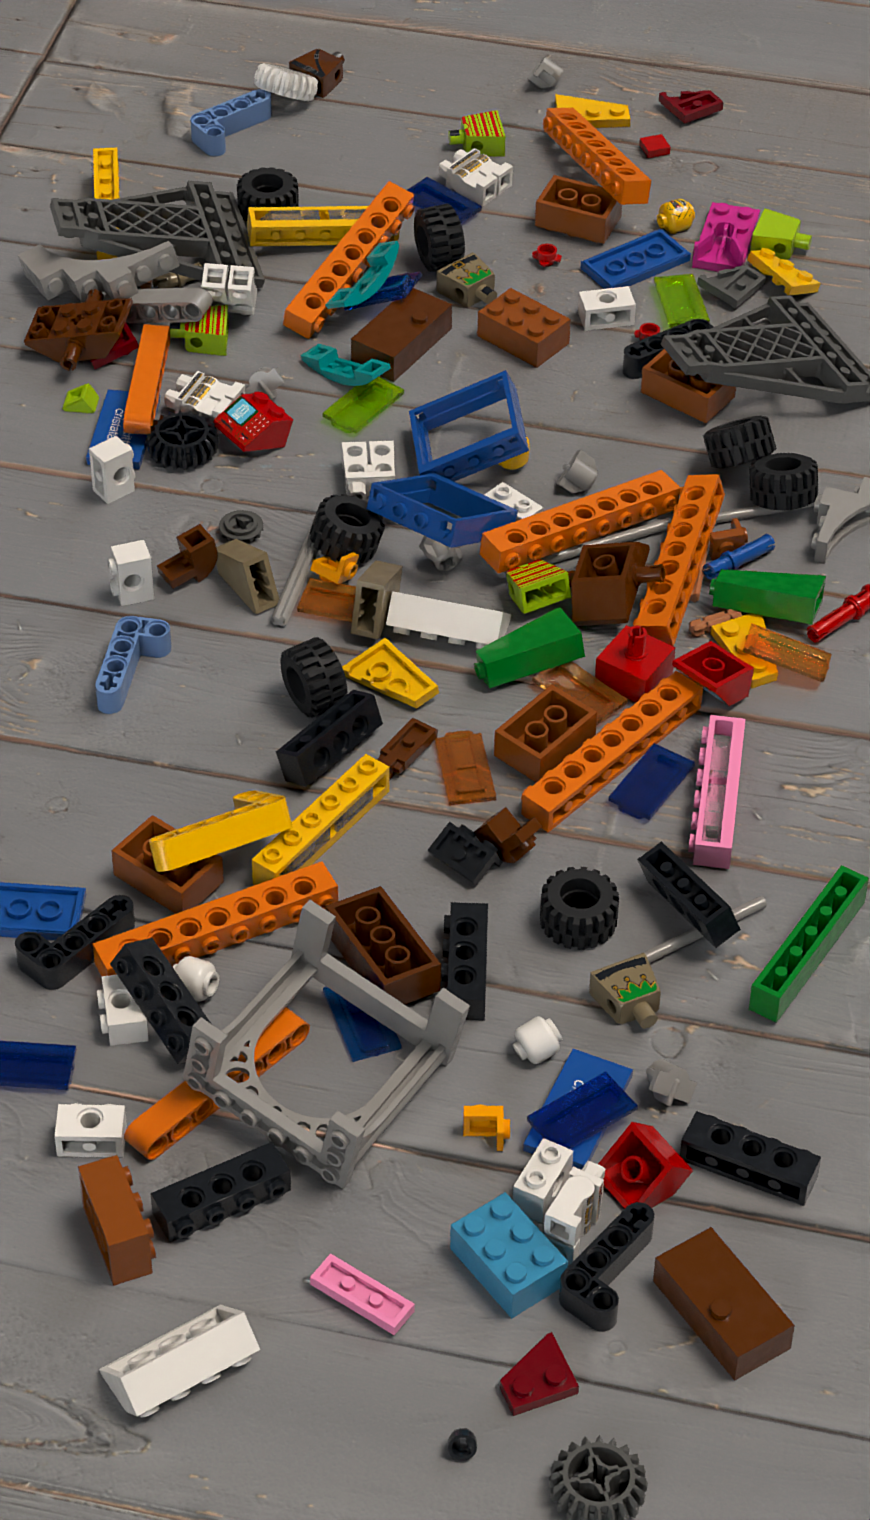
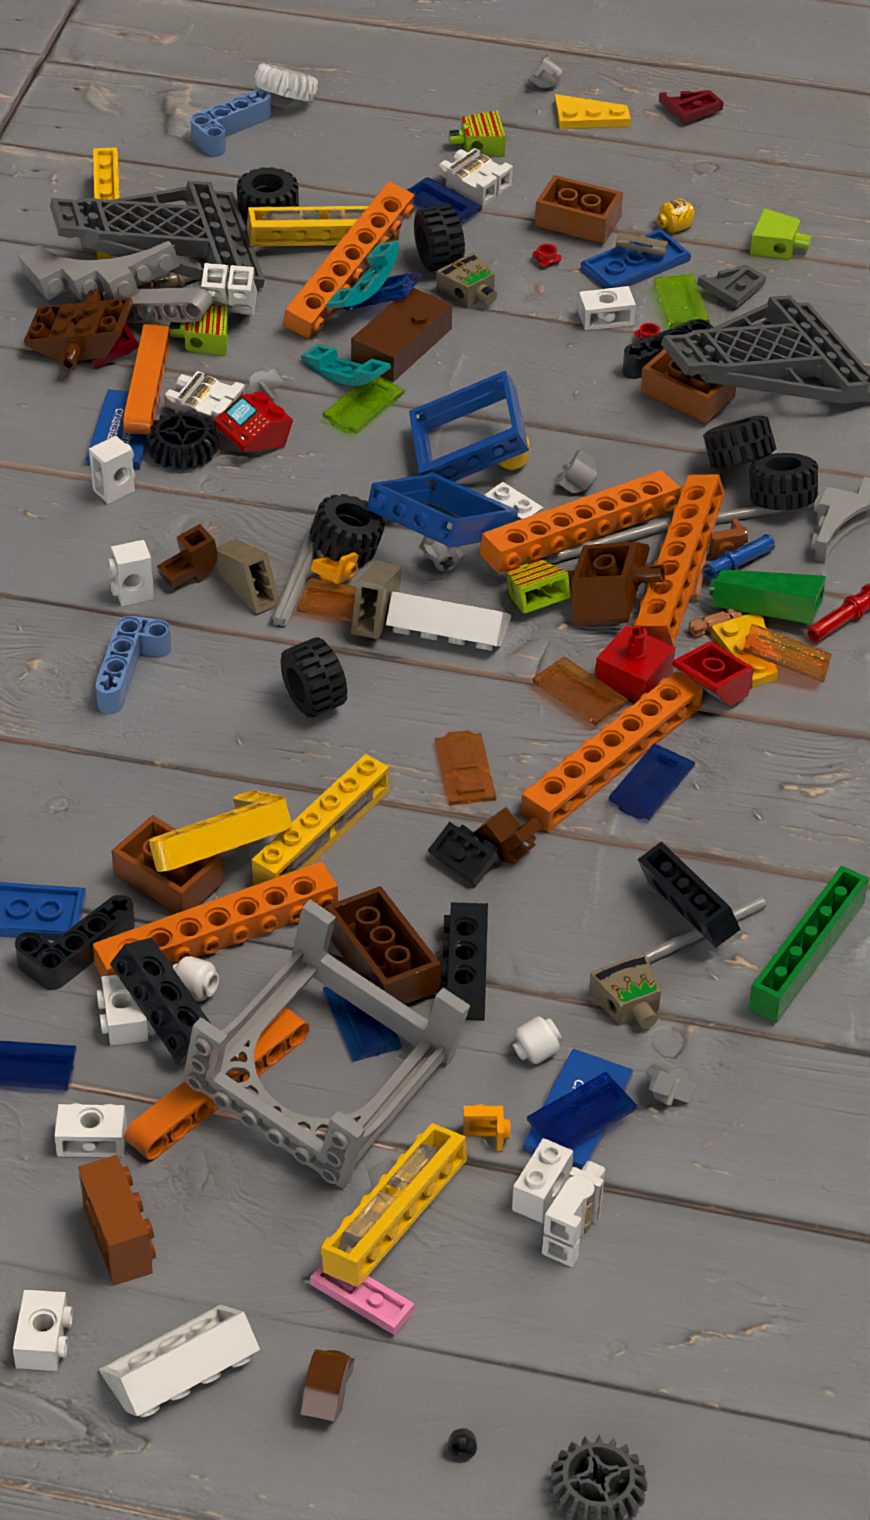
(39, 1312): none -> white brick
(81, 399): lime slope -> none
(221, 1192): black brick -> none
(244, 519): dark grey gear -> none
(323, 66): reddish brown torso -> none
(326, 1384): none -> reddish brown brick
(329, 738): black brick -> none
(360, 474): white hips -> none
(391, 674): yellow wing -> none
(393, 1204): none -> yellow piece
(407, 746): reddish brown hinge -> none
(508, 1254): dark azure brick -> none
(523, 327): dark orange brick -> none
(530, 649): green slope -> none
(539, 1378): dark red wing -> none
(544, 732): dark orange brick -> none
(574, 925): black tyre -> none
(597, 156): orange brick -> none
(611, 1261): black beam -> none
(624, 241): none -> dark tan pin
(643, 1167): red slope -> none
(654, 146): red tile -> none
(719, 792): bright pink piece -> none
(723, 1303): reddish brown brick -> none
(725, 237): dark pink plate -> none
(750, 1158): black brick -> none
(783, 272): yellow wing -> none

